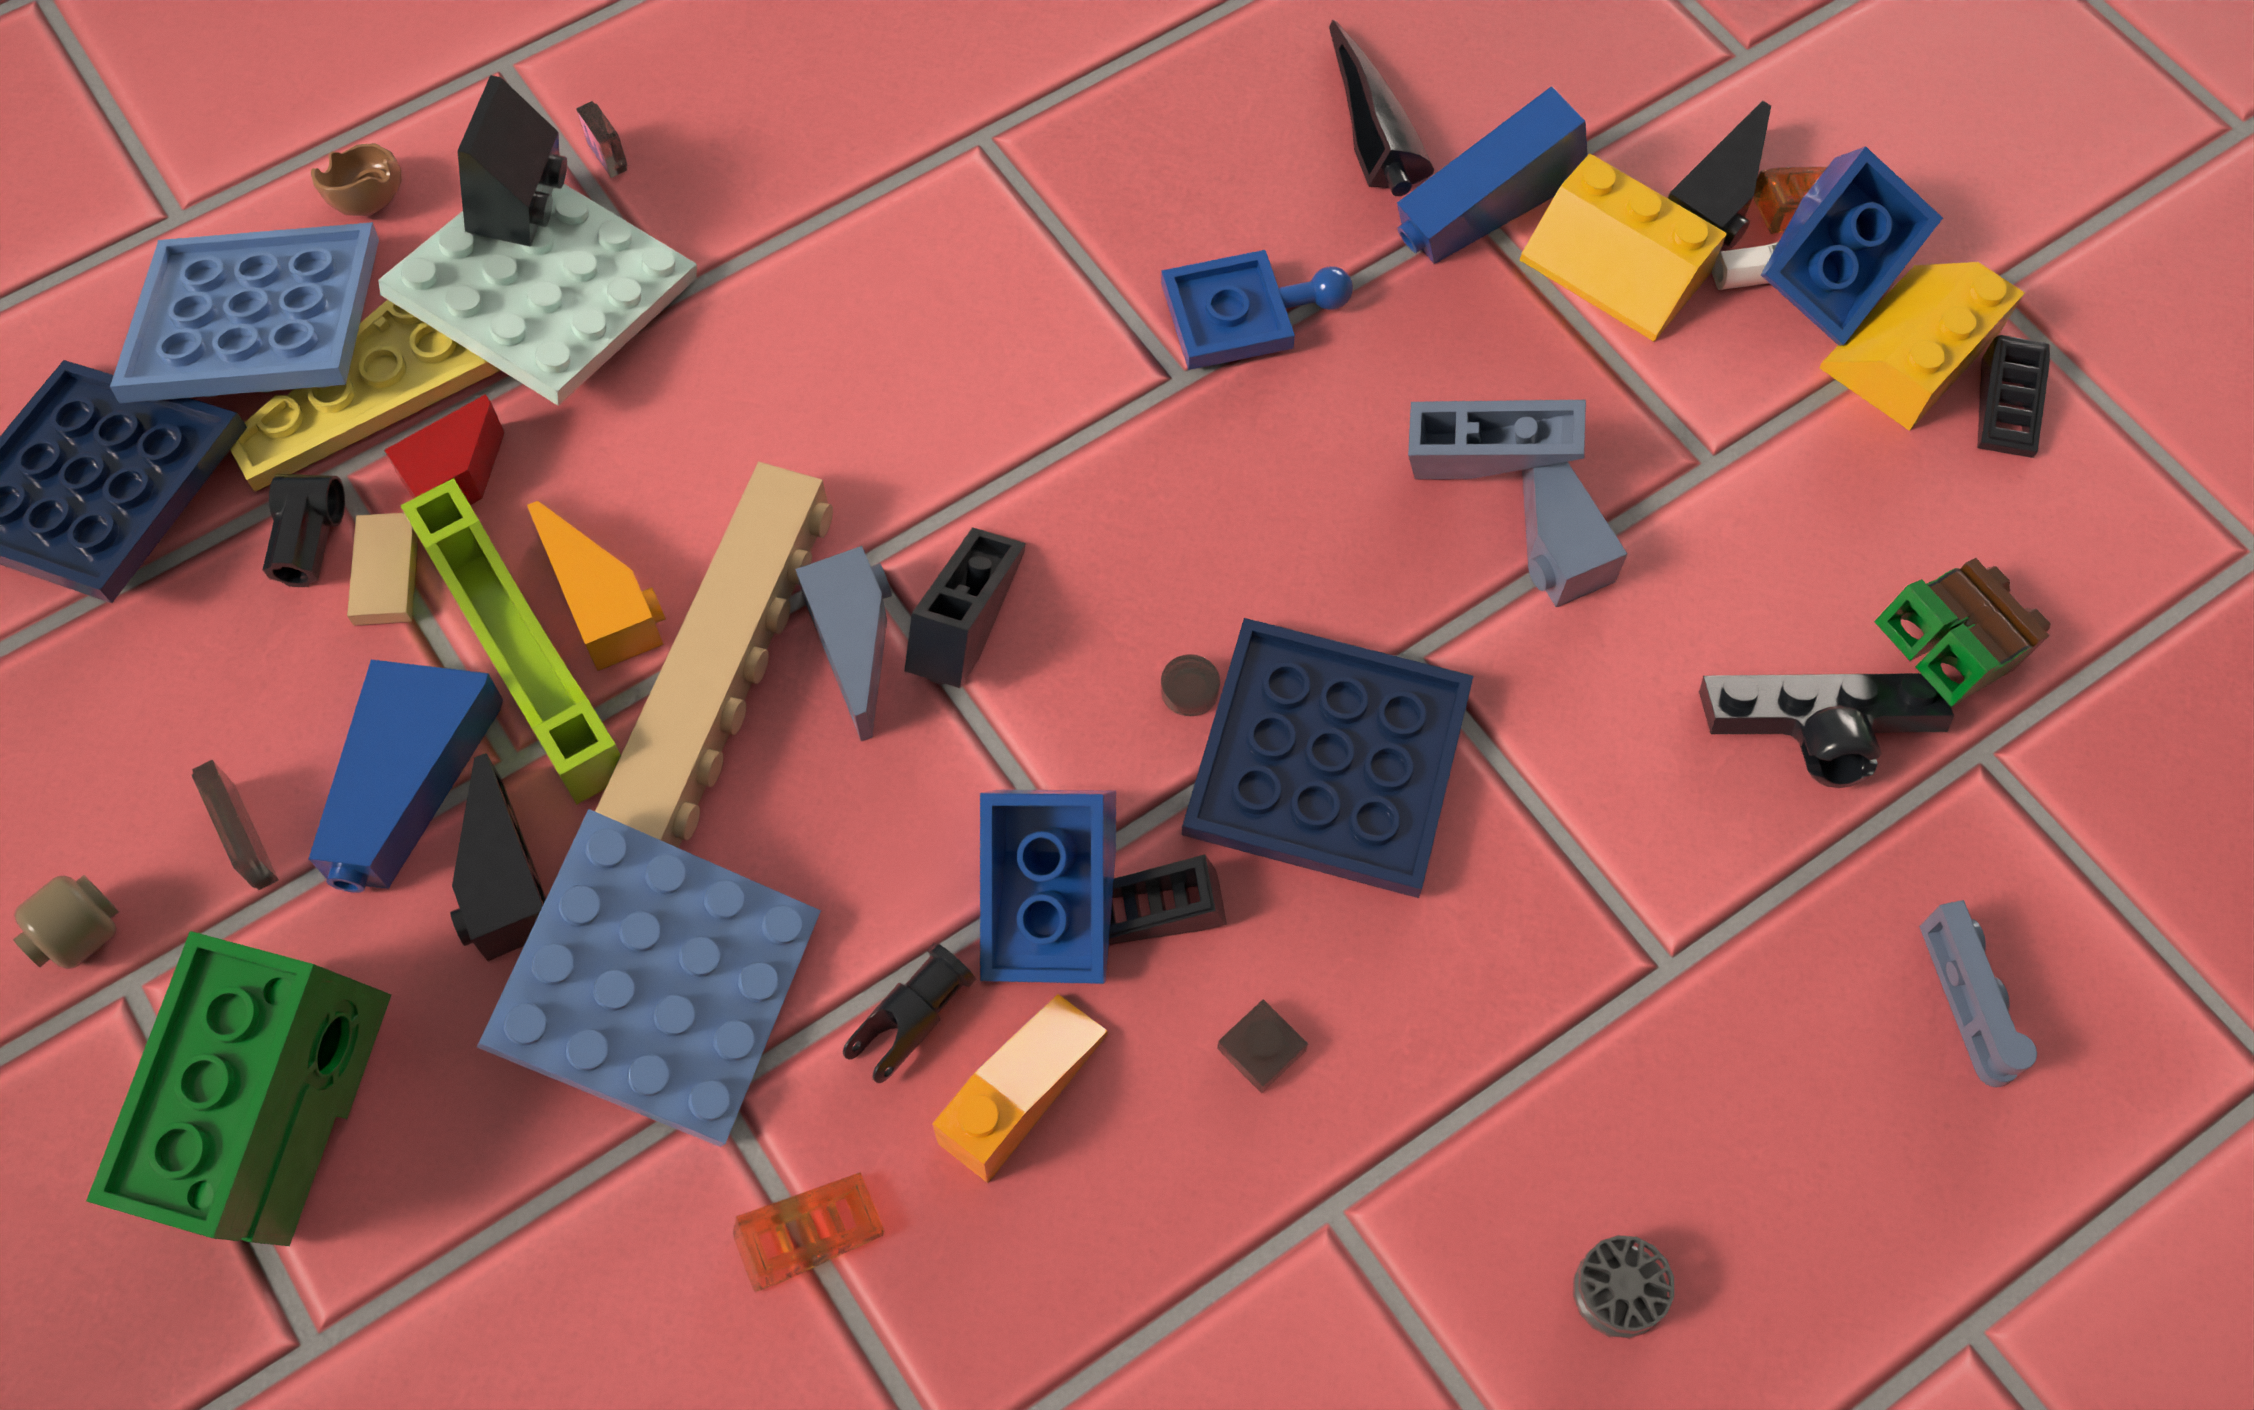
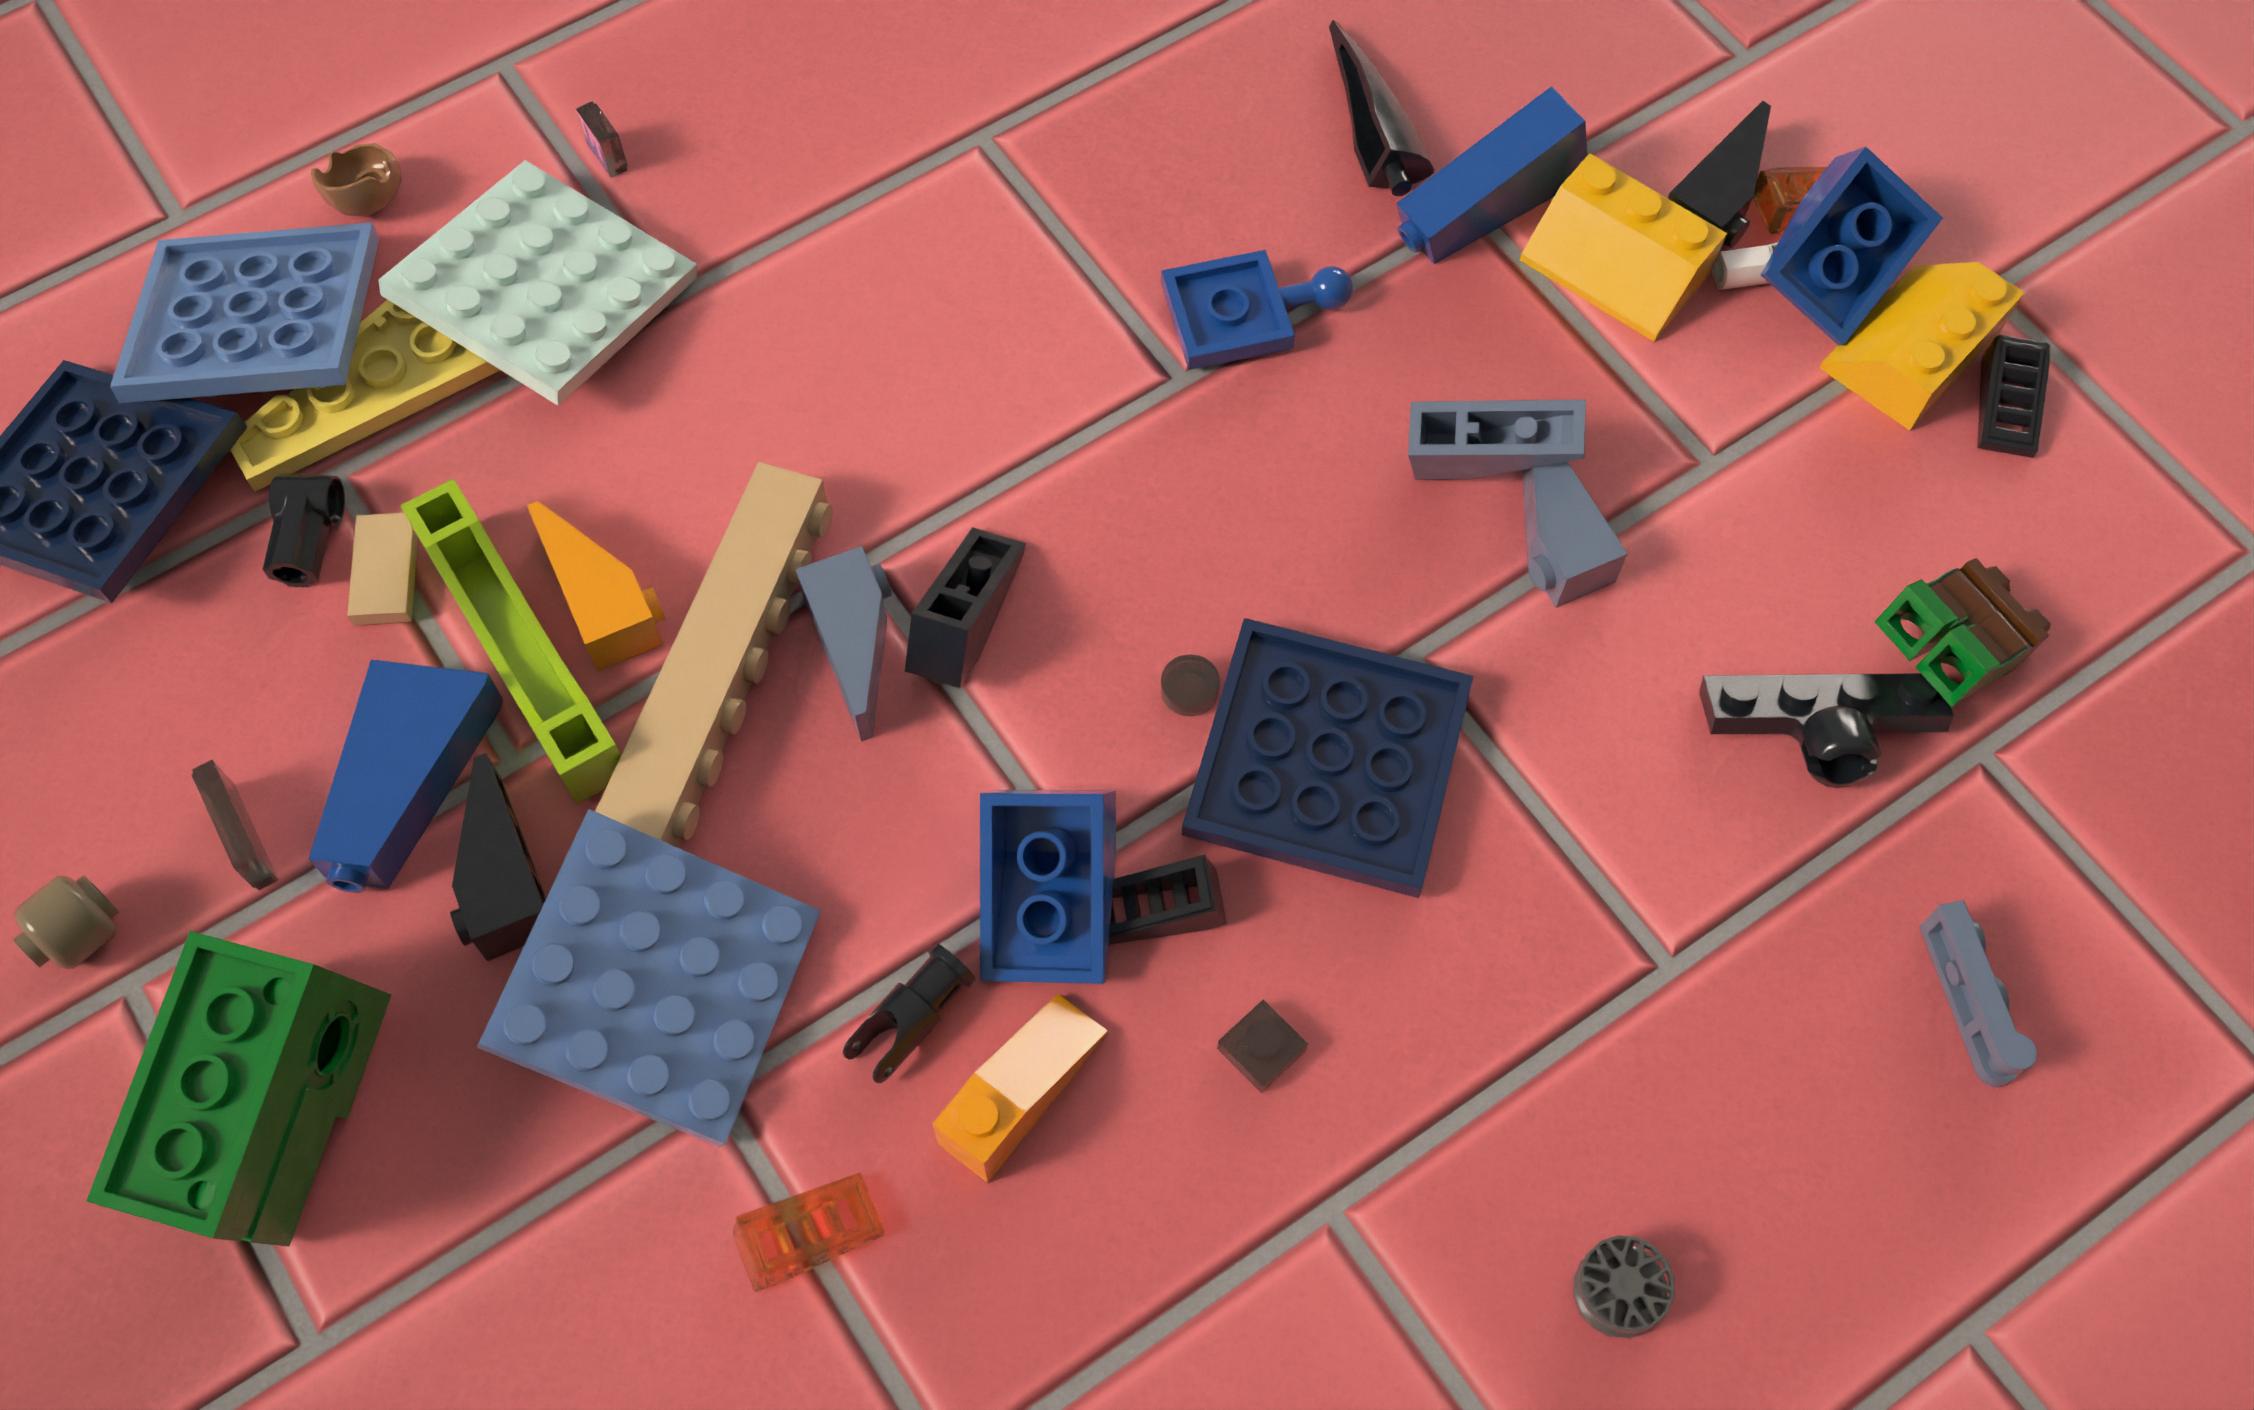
(453, 447): red slope -> none
(508, 167): black slope -> none

